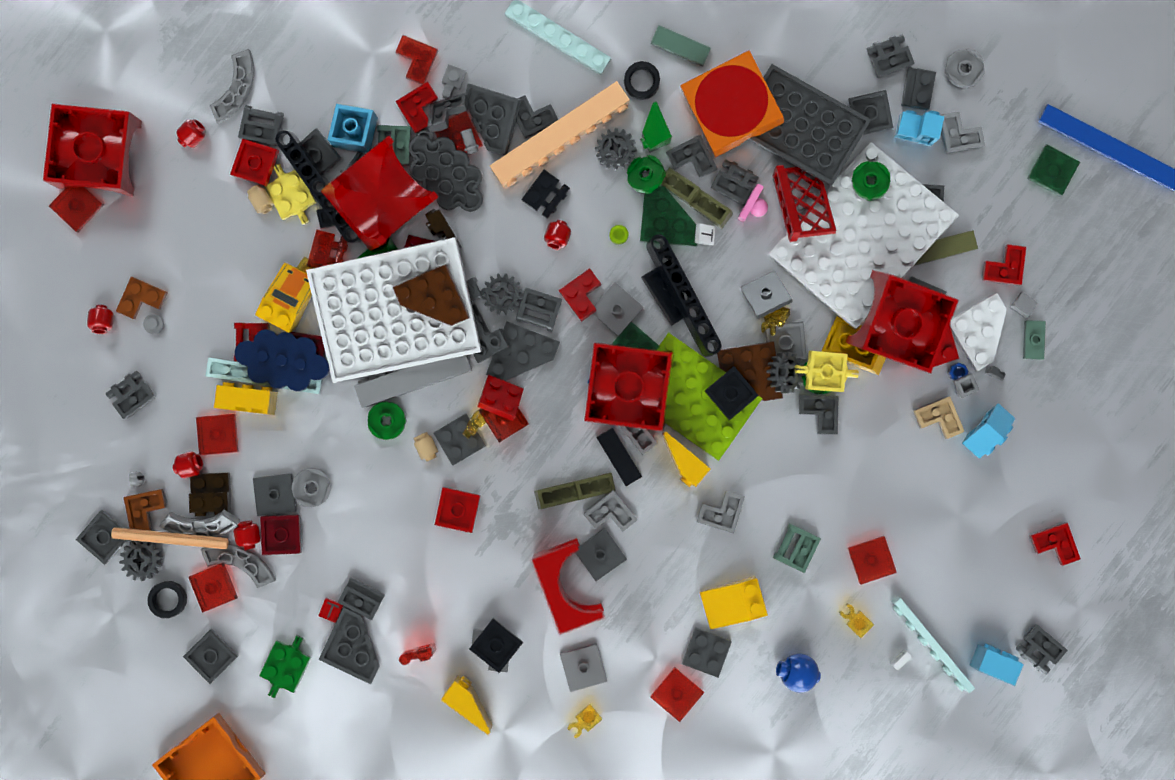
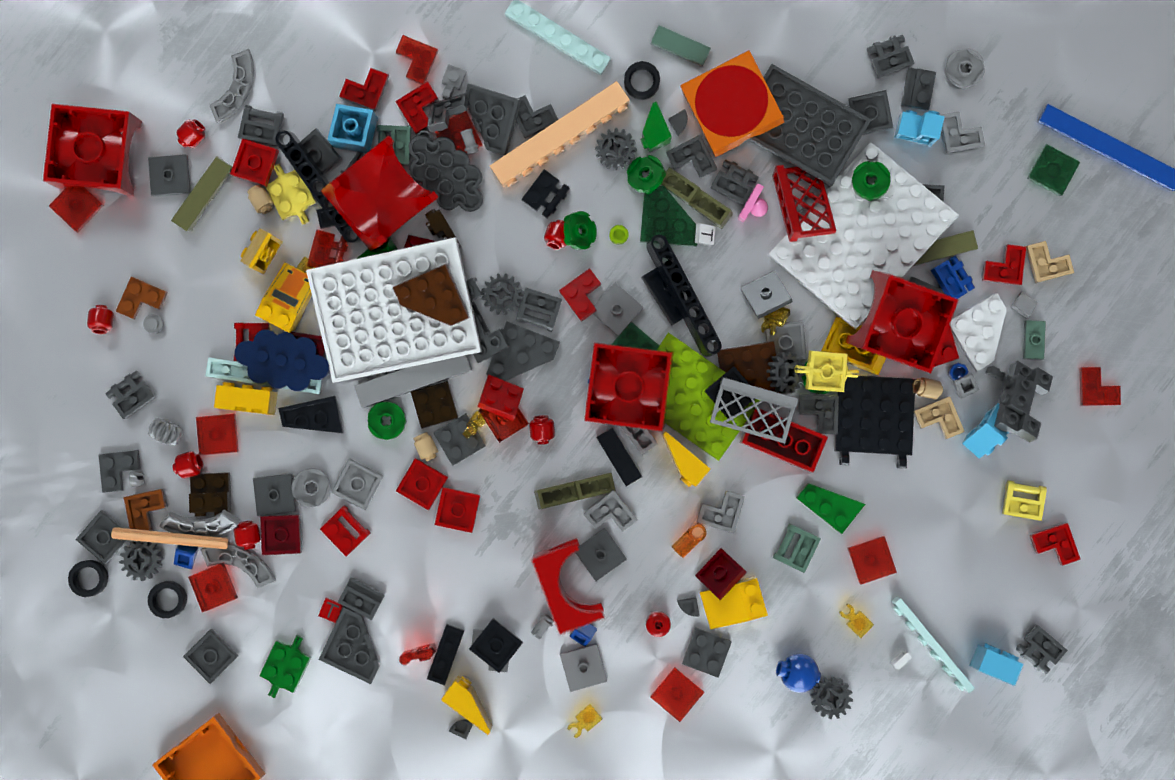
(73, 582): none -> black tyre
(112, 466): none -> dark grey plate
(165, 431): none -> light grey gear
(169, 175): none -> dark grey plate
(185, 556): none -> blue slope
(201, 195): none -> olive slope
(260, 251): none -> yellow slope
(313, 415): none -> black wing
(340, 535): none -> red plate
(357, 484): none -> light grey plate
(367, 94): none -> red plate
(422, 484): none -> red plate
(434, 404): none -> dark brown plate
(445, 654): none -> black tile
(461, 728): none -> dark grey tile
(542, 429): none -> red head
(542, 626): none -> light grey pin
(572, 224): none -> green plate
(583, 634): none -> blue slope
(658, 616): none -> red head
(679, 121): none -> dark grey tile
(688, 540): none -> clear orange piece
(689, 606): none -> dark grey tile
(720, 574): none -> dark red plate
(756, 393): none -> light grey fence
(801, 445): none -> red brick
(824, 698): none -> dark grey gear
(830, 506): none -> green wing
(876, 417): none -> black plate
(927, 388): none -> tan brick
(949, 280): none -> blue plate
(1017, 400): none -> dark grey bracket
(1024, 507): none -> light yellow plate
(1043, 266): none -> tan plate
(1093, 393): none -> clear red plate

